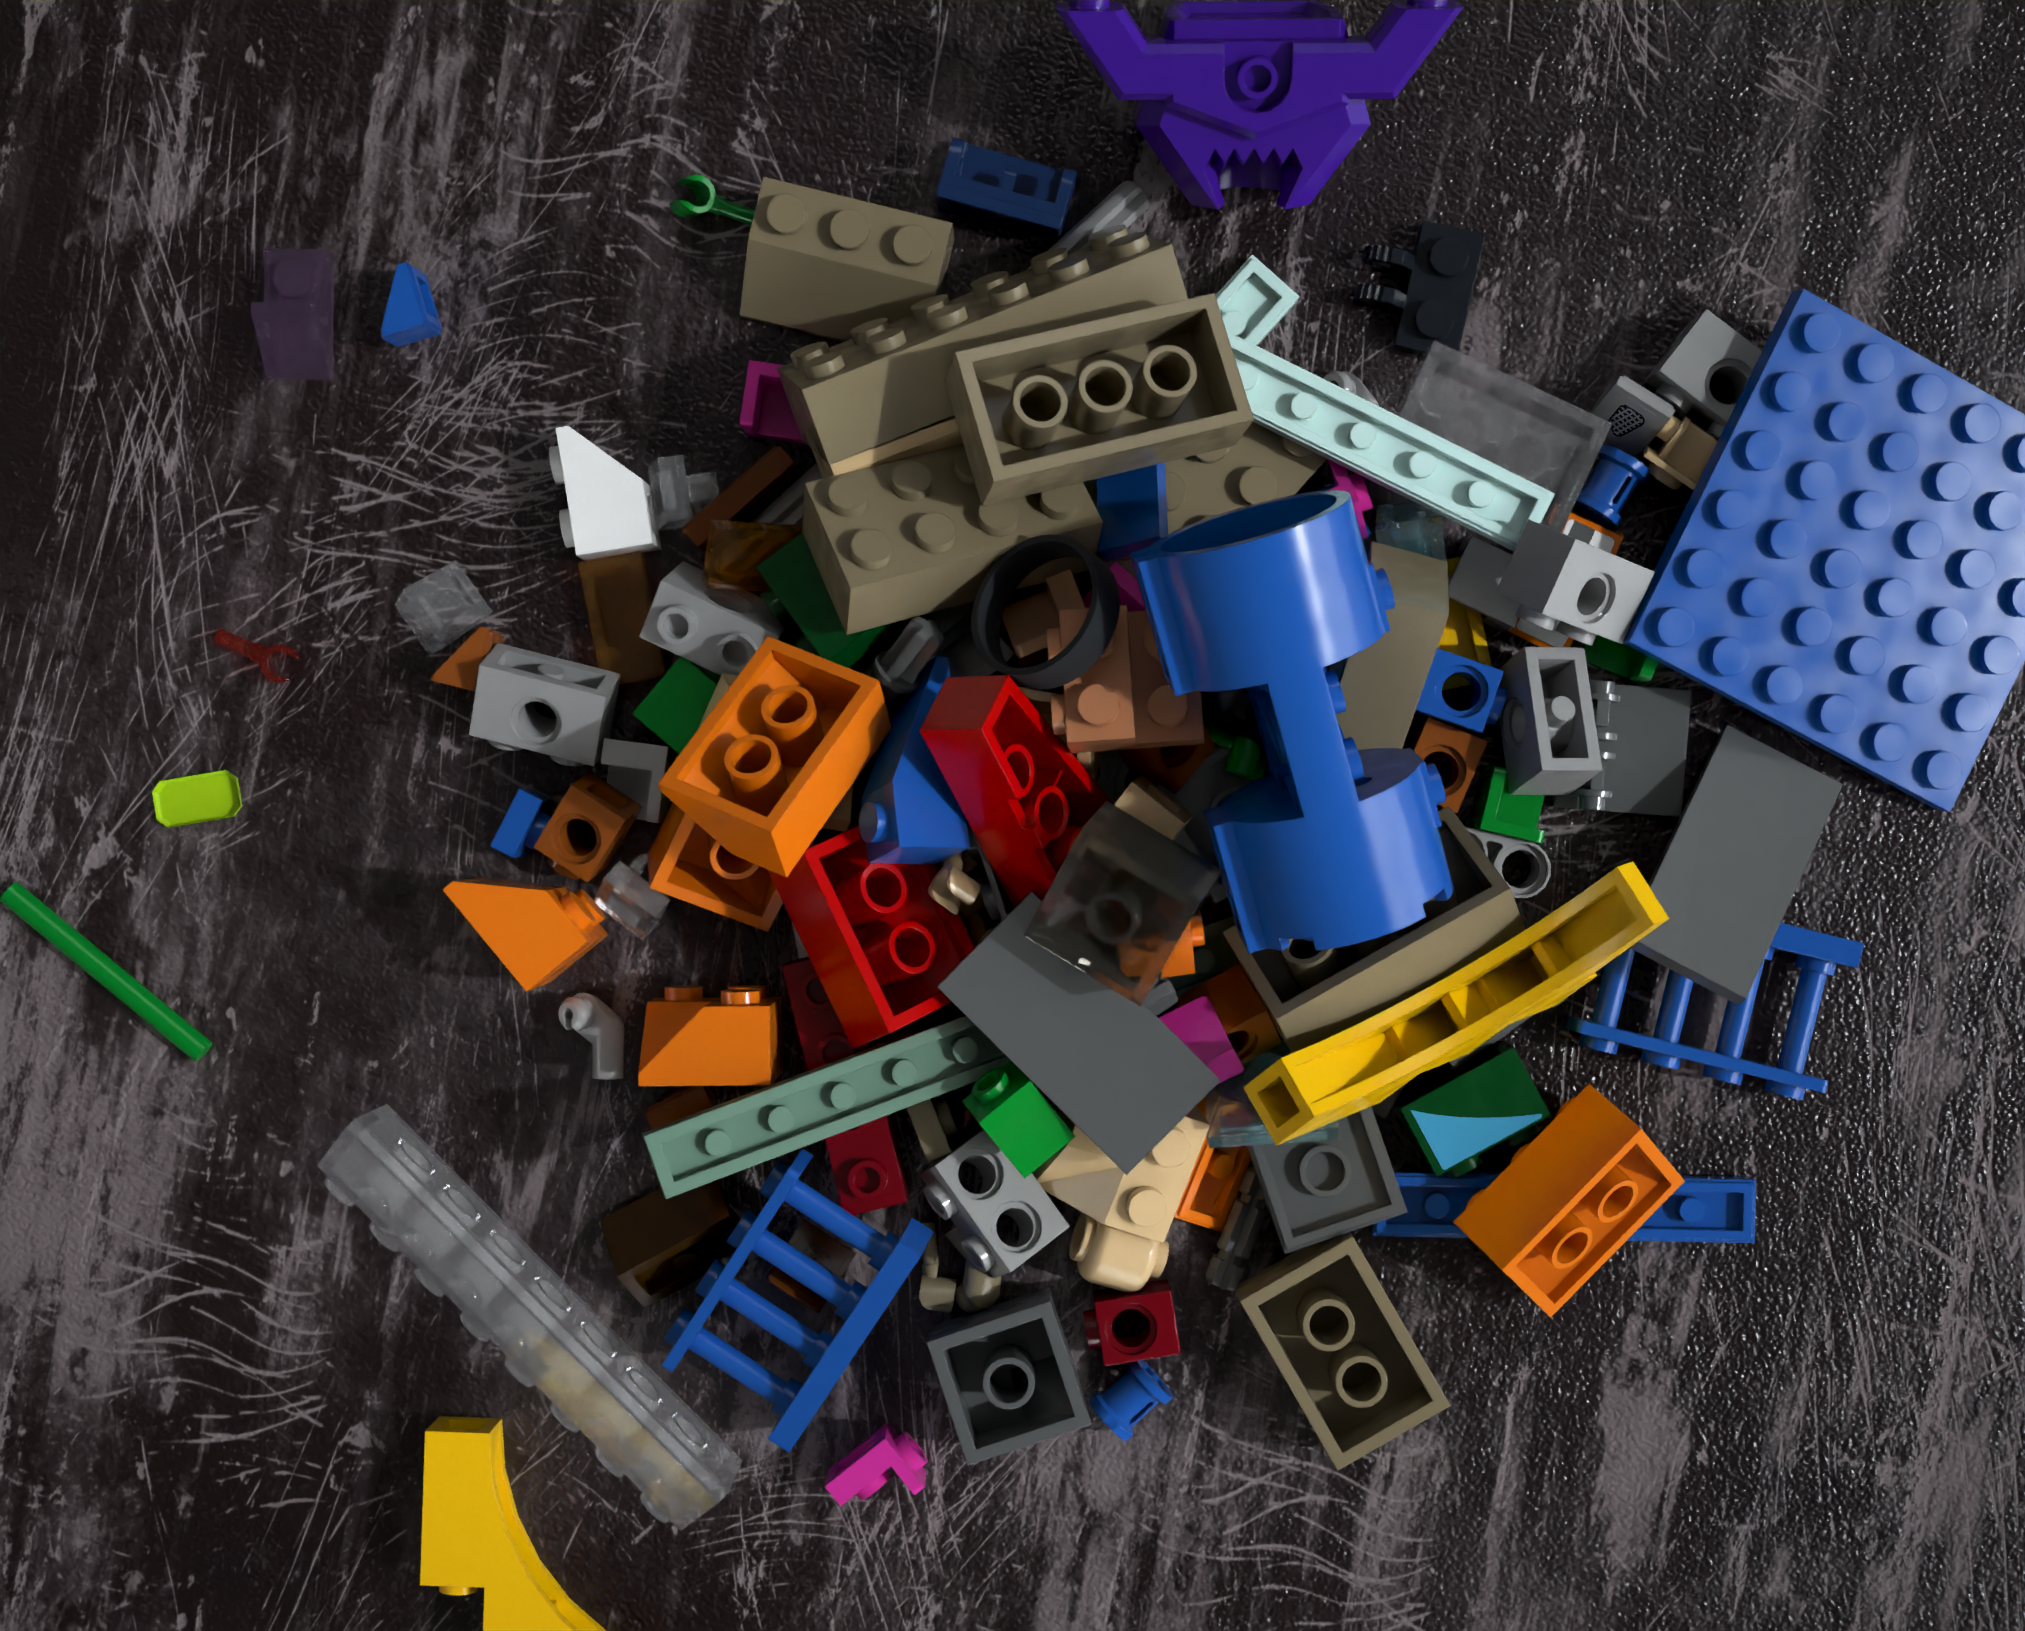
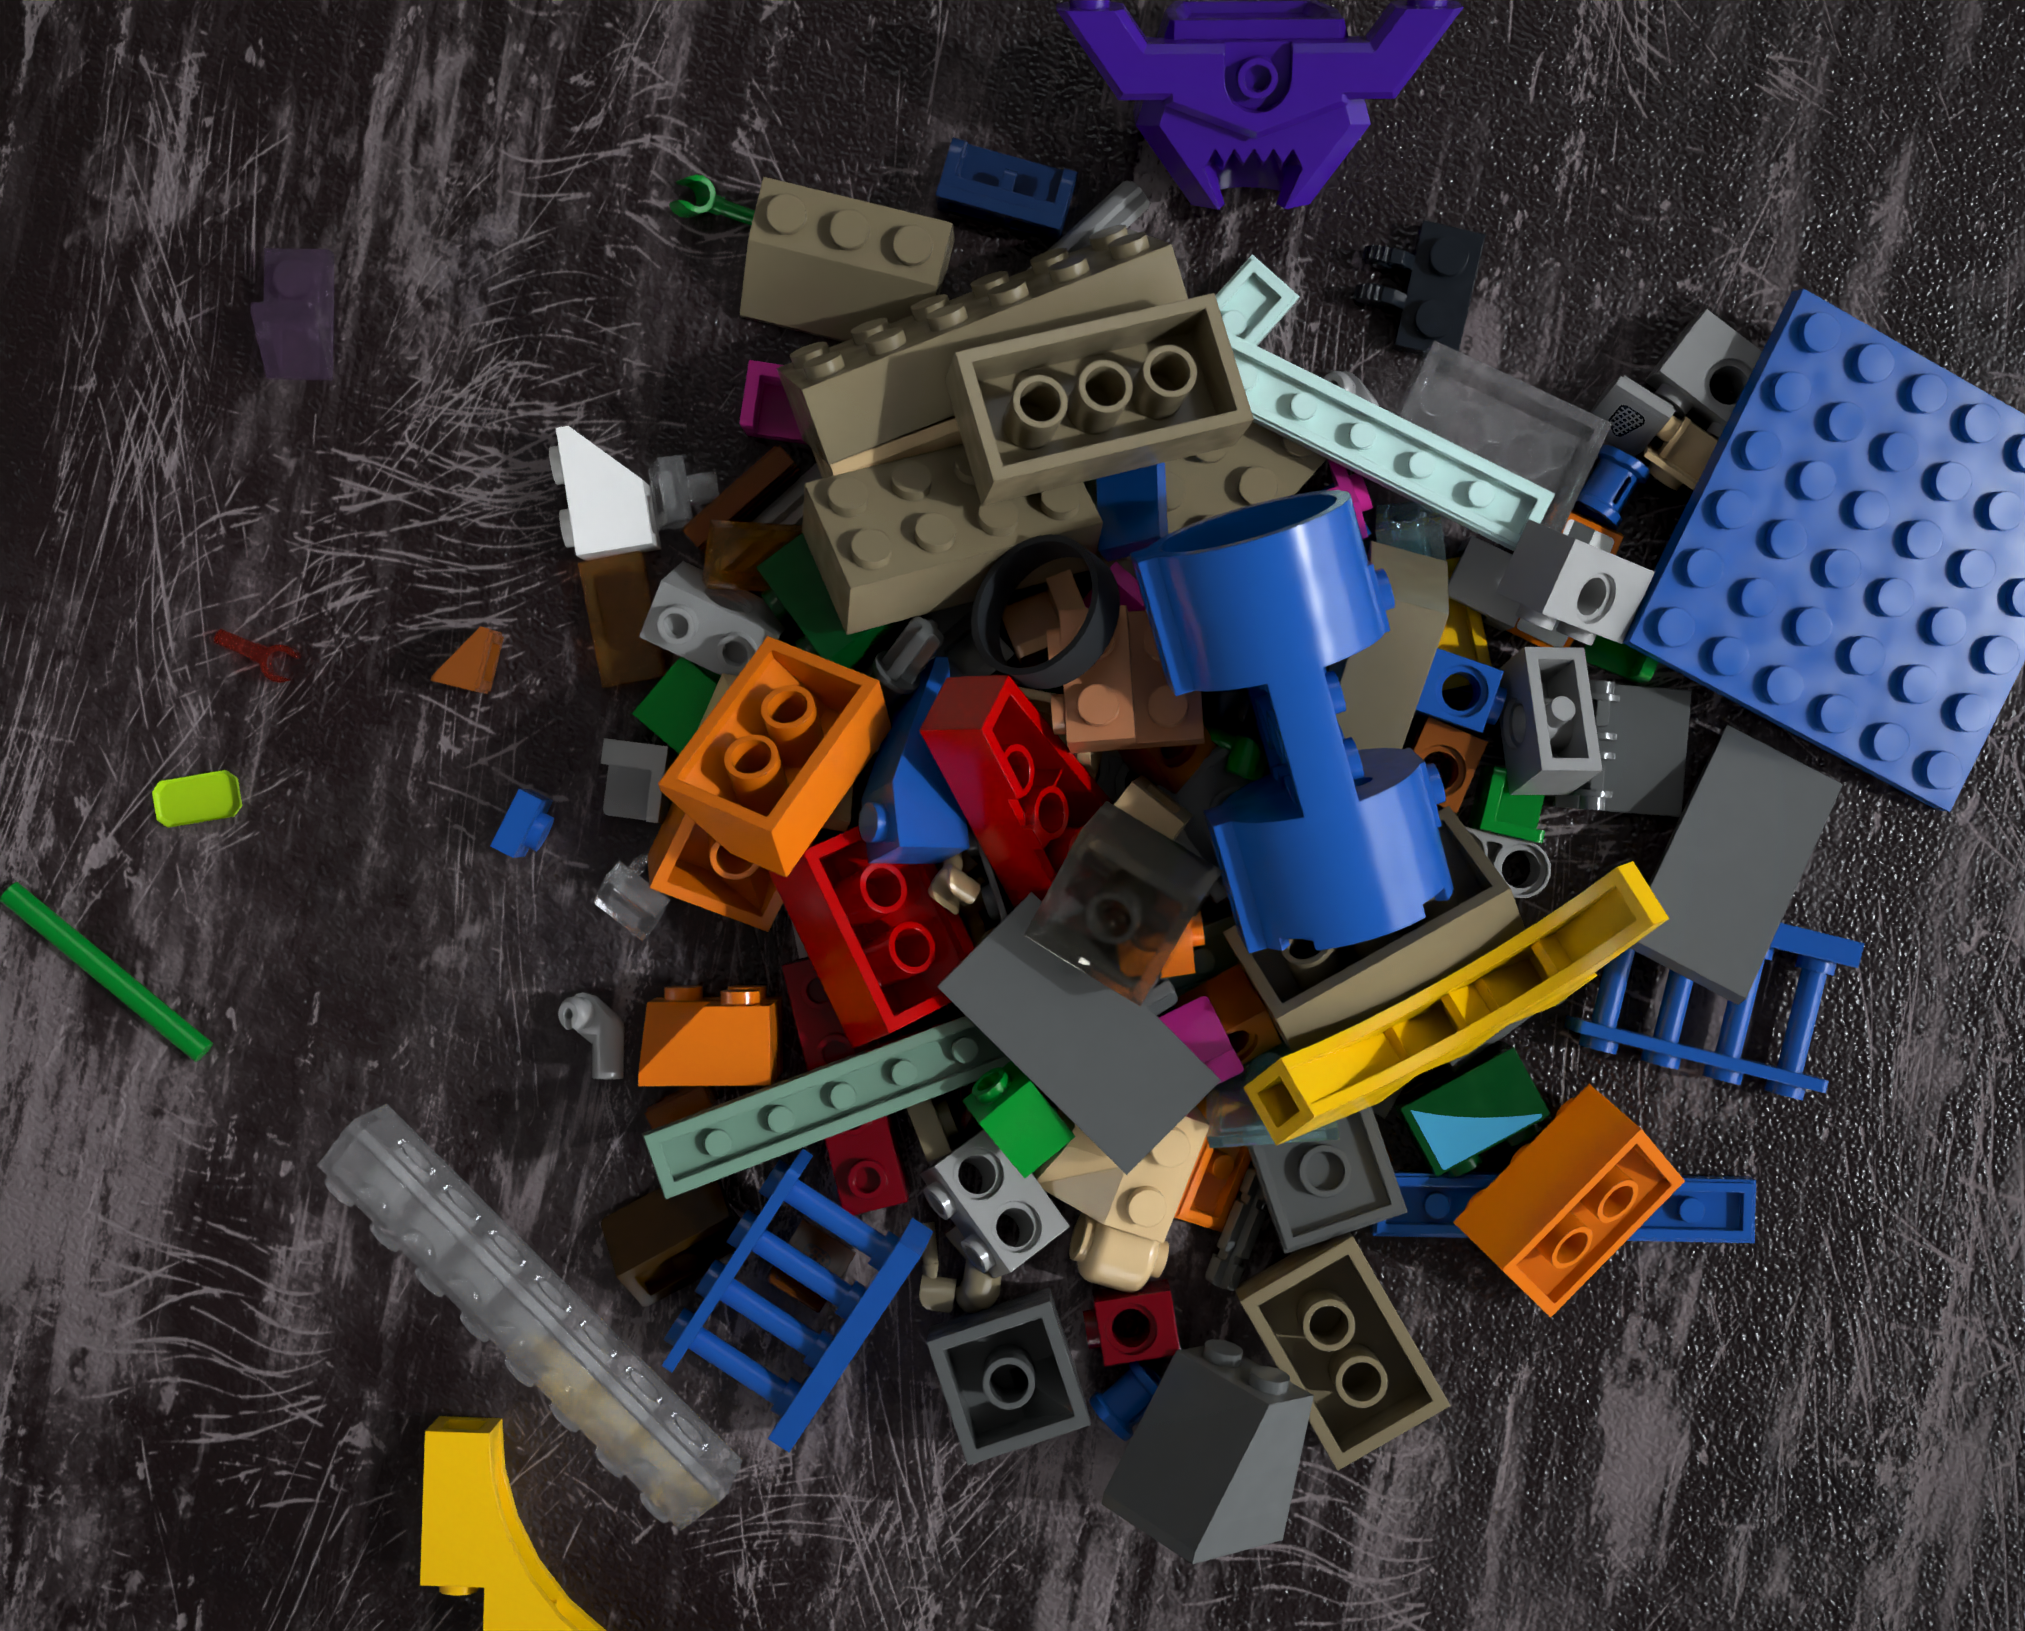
(410, 308): blue slope -> none
(442, 607): clear slope -> none
(530, 925): orange slope -> none
(577, 693): light grey brick -> none
(605, 810): dark orange brick -> none
(865, 1466): dark pink bracket -> none
(1213, 1455): none -> dark grey slope

